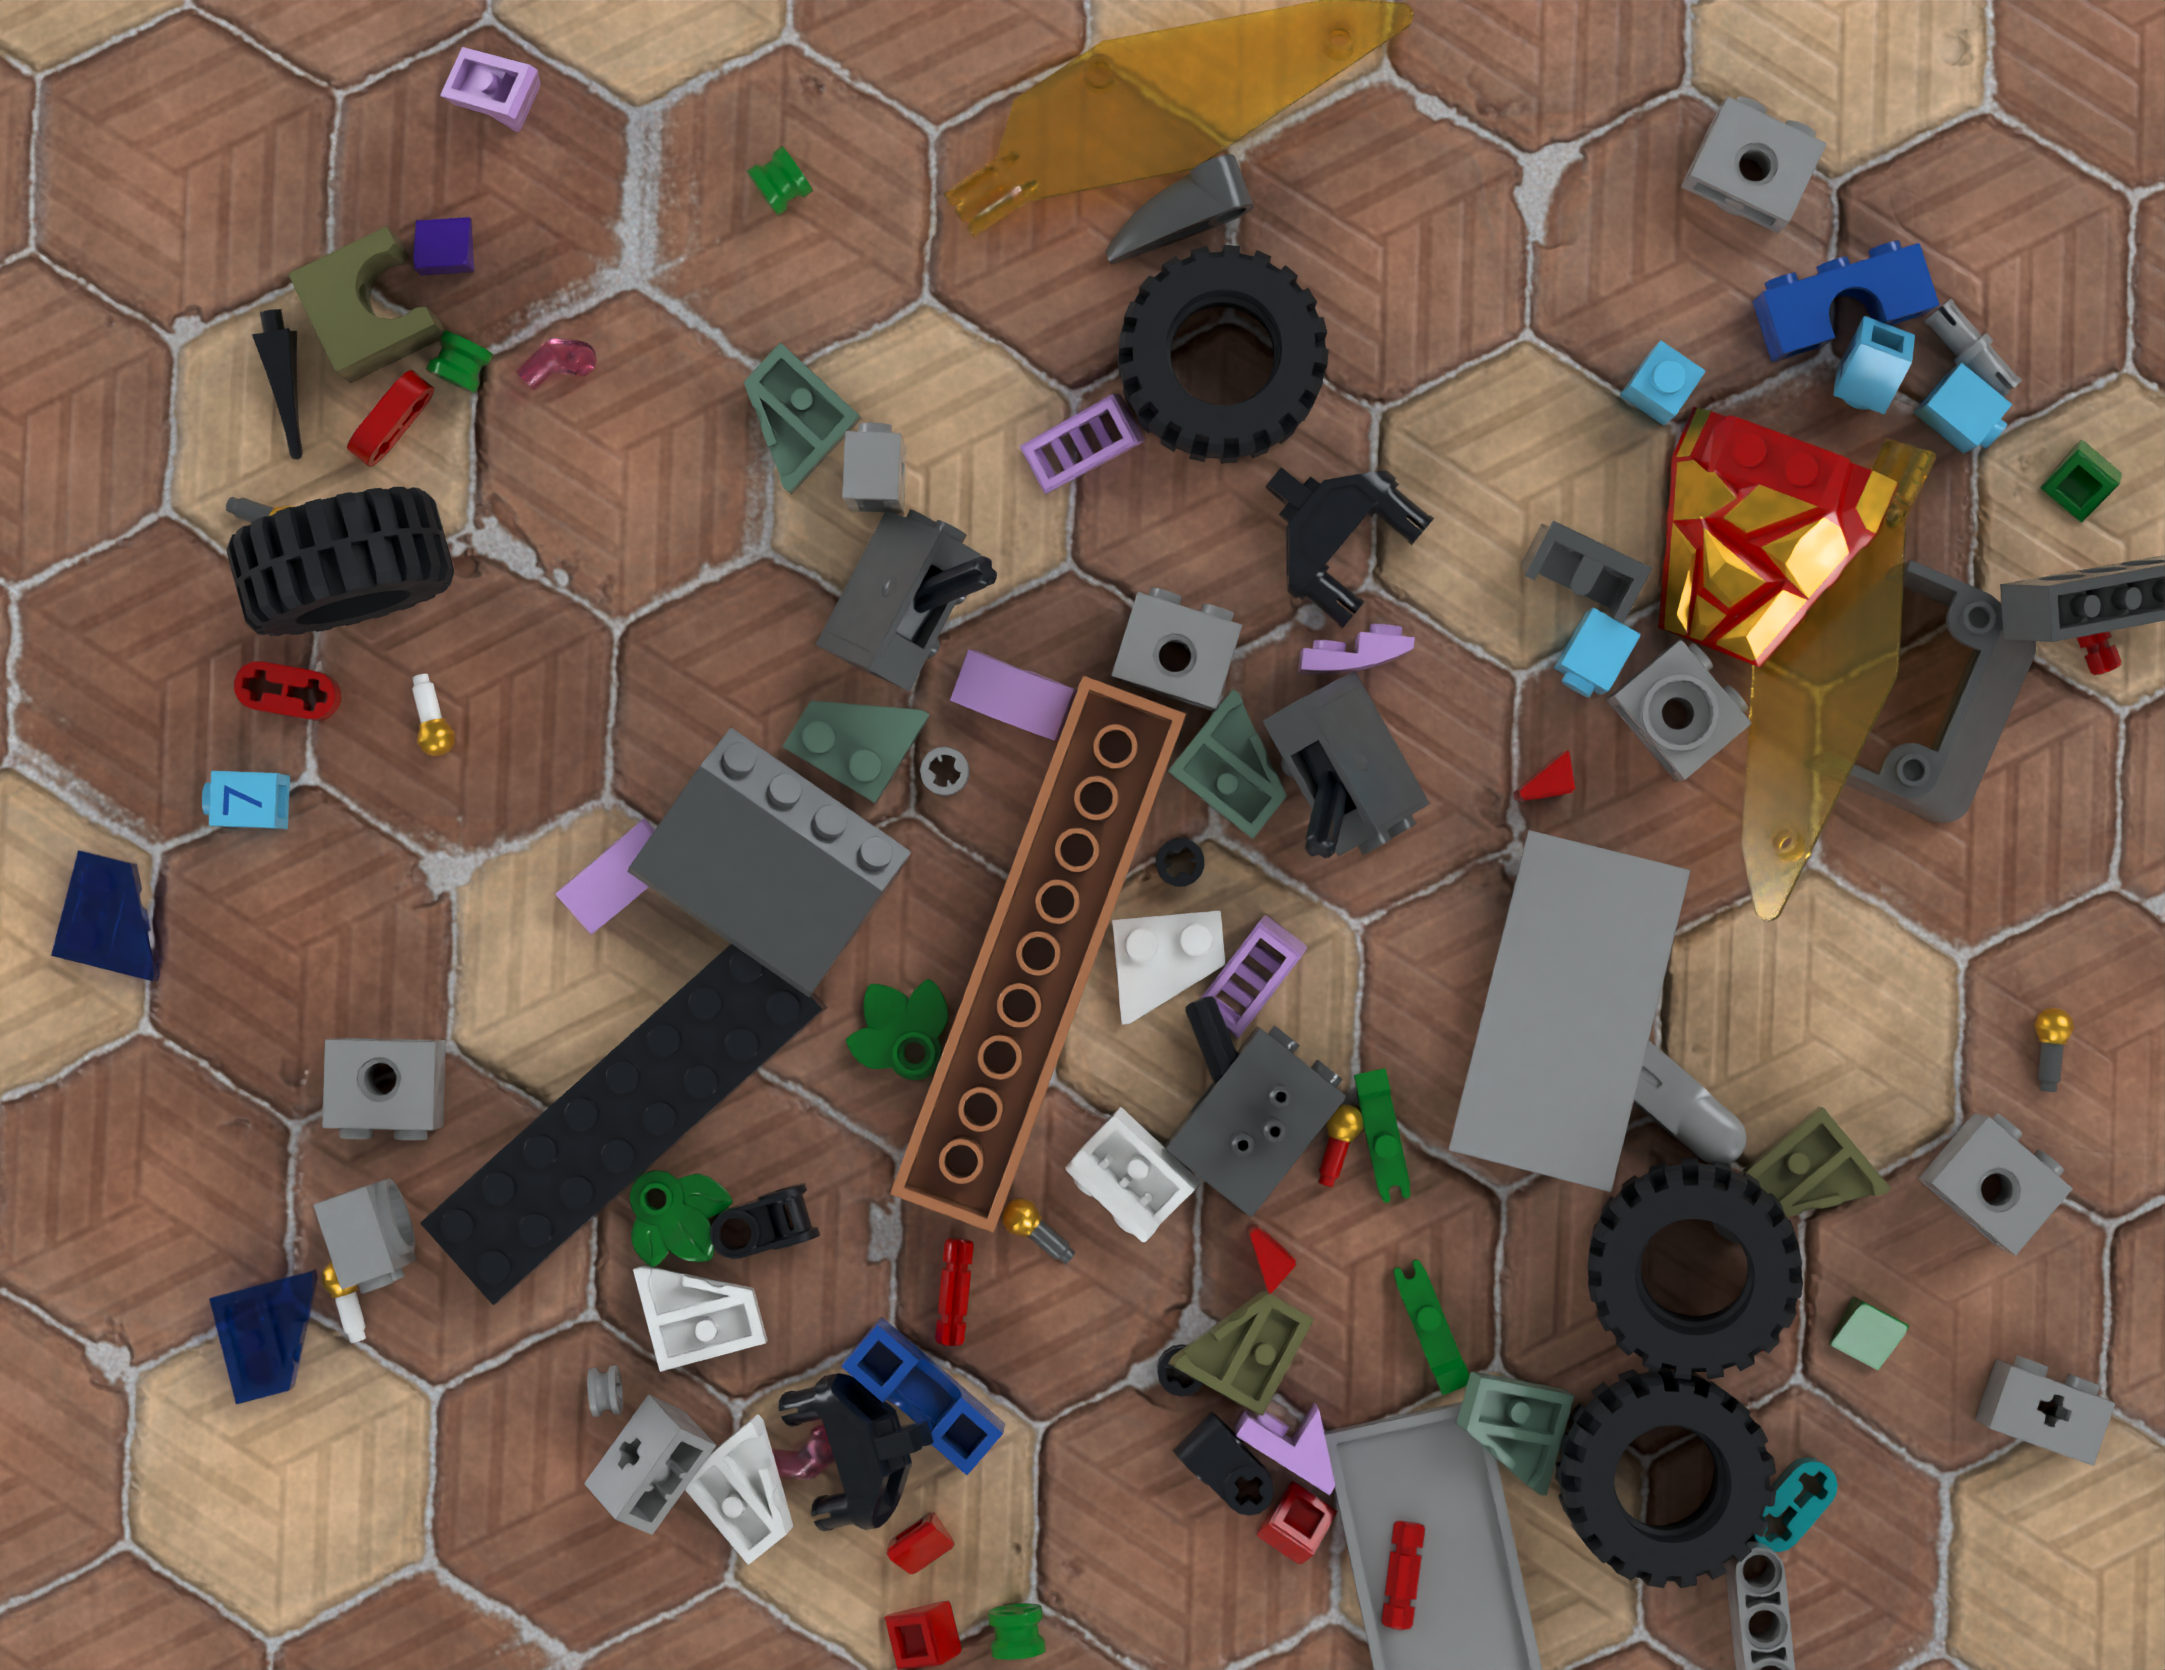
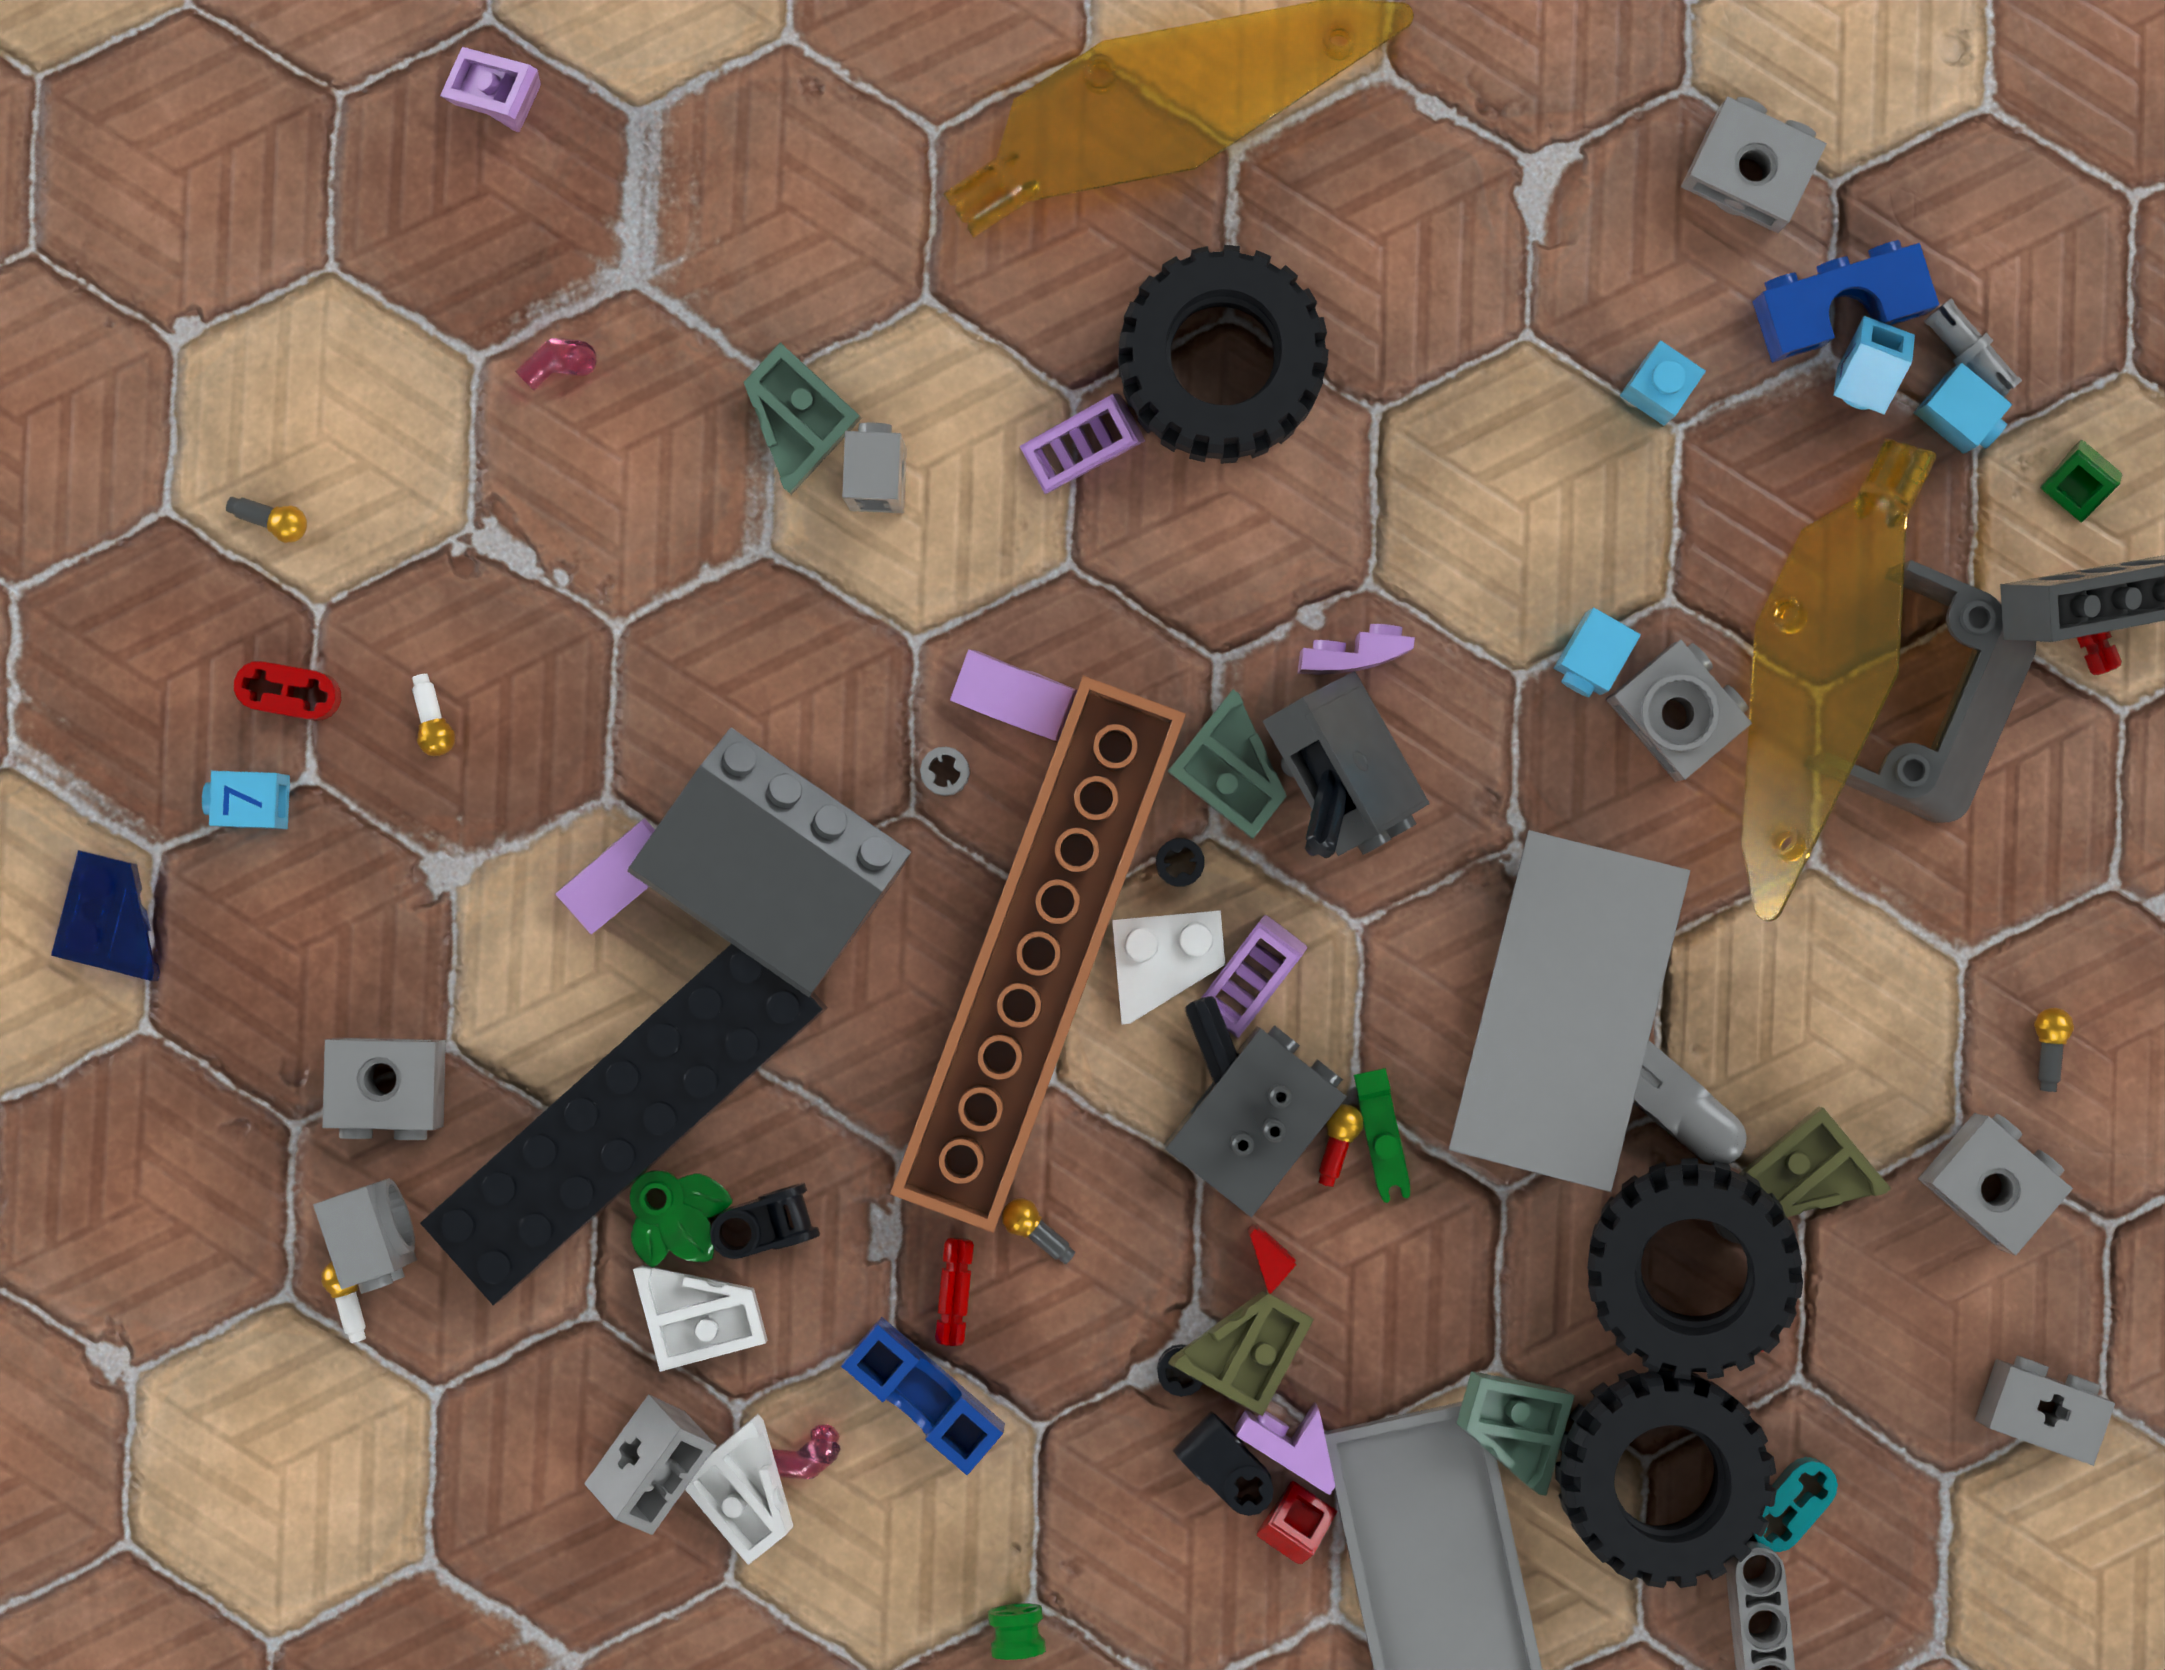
(264, 1333): clear blue wing -> none
(279, 357): black piece -> none
(340, 309): olive piece -> none
(340, 561): black tyre -> none
(390, 418): red beam -> none
(443, 246): dark purple slope -> none
(459, 361): green wheel -> none
(605, 1391): light grey bush -> none
(780, 180): green wheel -> none
(856, 742): sand green wing -> none
(866, 1445): black connector -> none
(896, 1022): green plate -> none
(903, 596): dark grey piece -> none
(920, 1544): red slope -> none
(923, 1635): red slope -> none
(1131, 1175): white bracket -> none
(1194, 204): dark grey piece -> none
(1205, 634): light grey brick -> none
(1321, 521): black connector -> none
(1403, 1575): red axle -> none
(1432, 1329): green piece -> none
(1550, 781): red slope -> none
(1586, 567): dark grey window -> none
(1758, 532): wedge -> none
(1867, 1333): slope -> none

